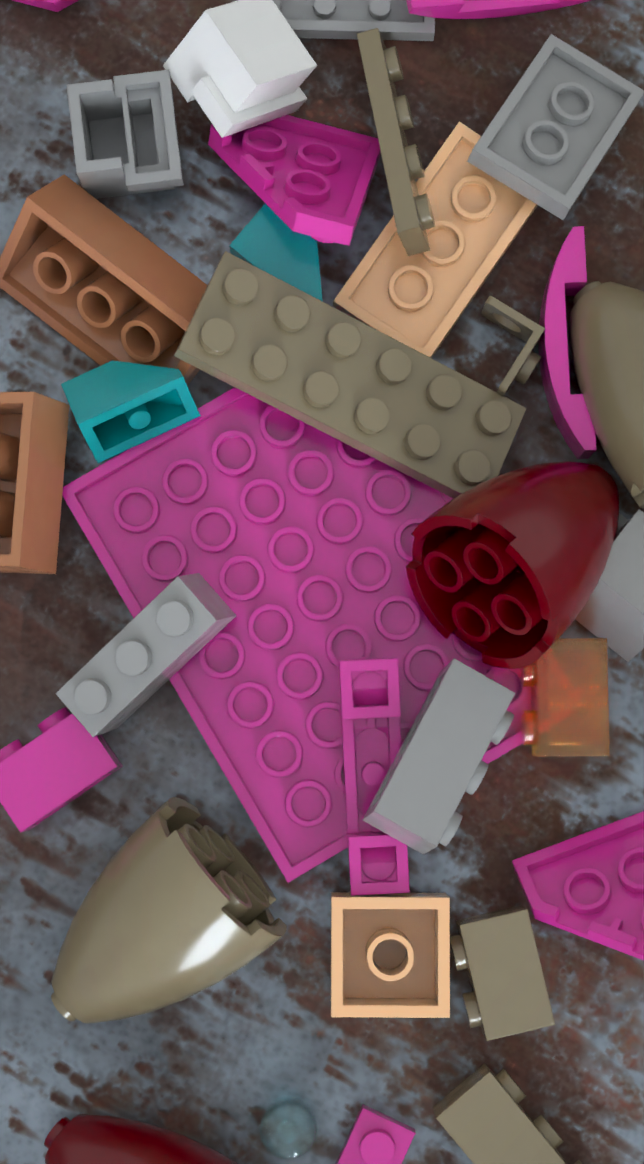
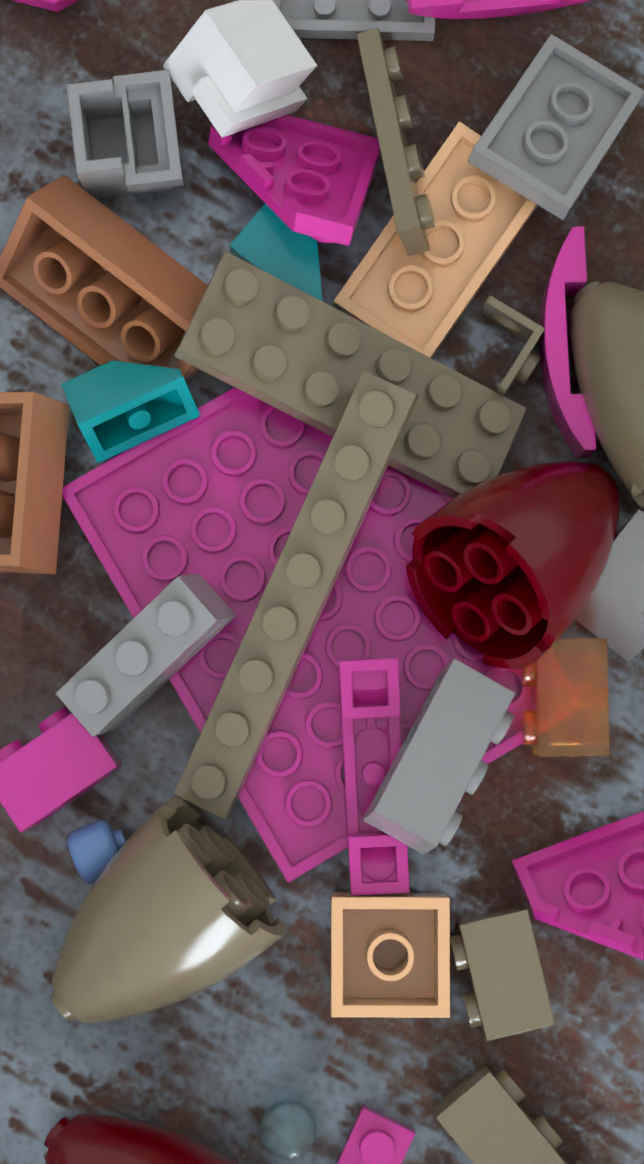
(93, 848): none -> medium blue piece
(296, 594): none -> dark tan plate

